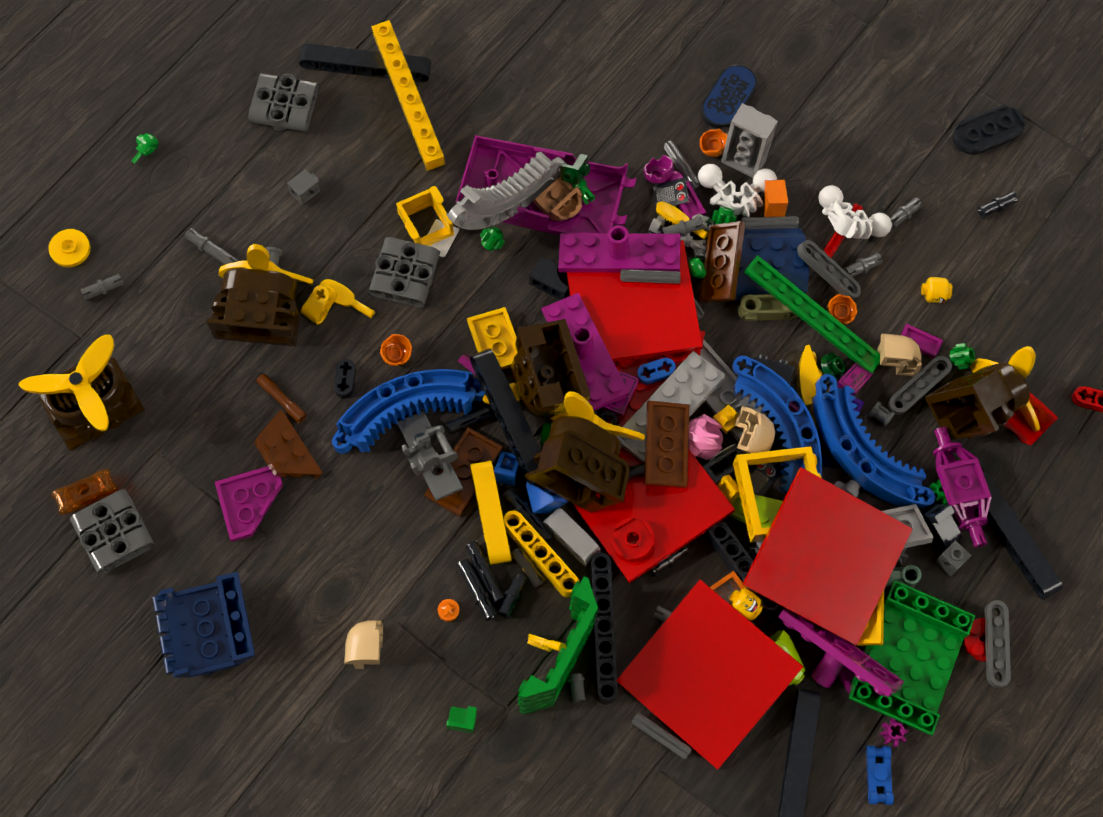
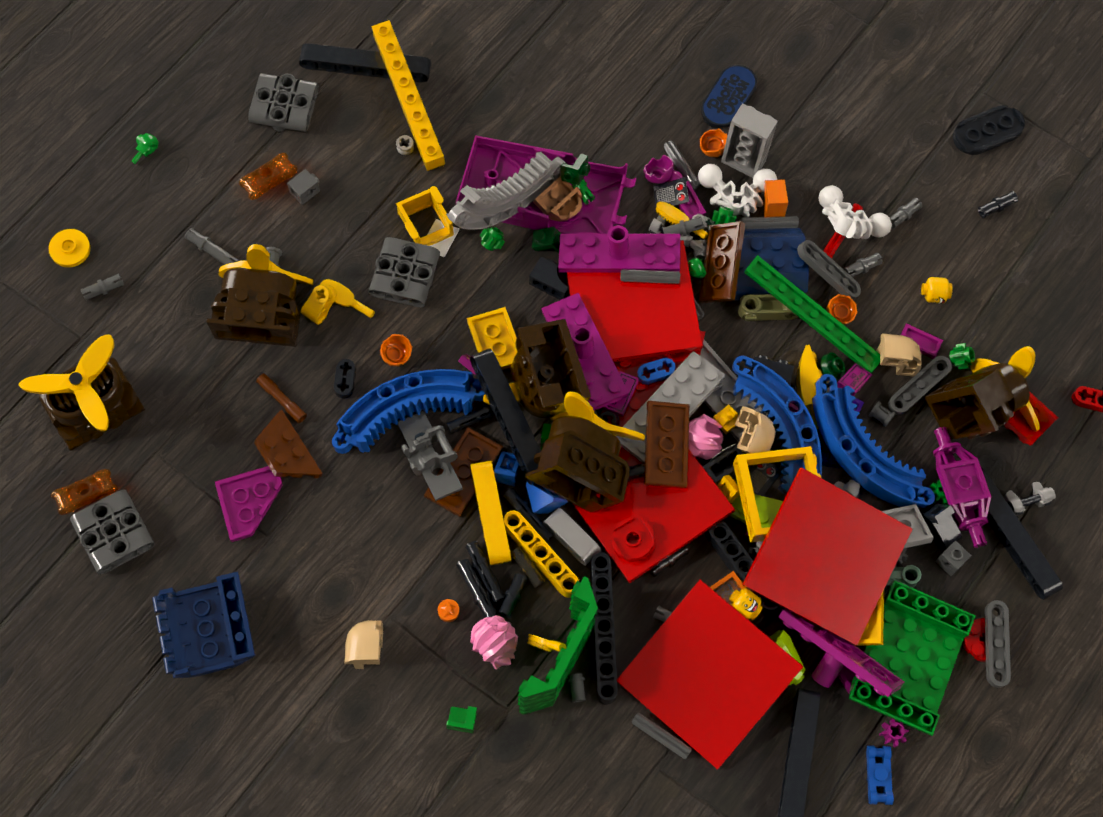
(275, 168): none -> clear orange piece
(406, 140): none -> light grey bush
(494, 640): none -> bright pink hair
(546, 239): none -> dark green bracket
(1040, 497): none -> light grey piece

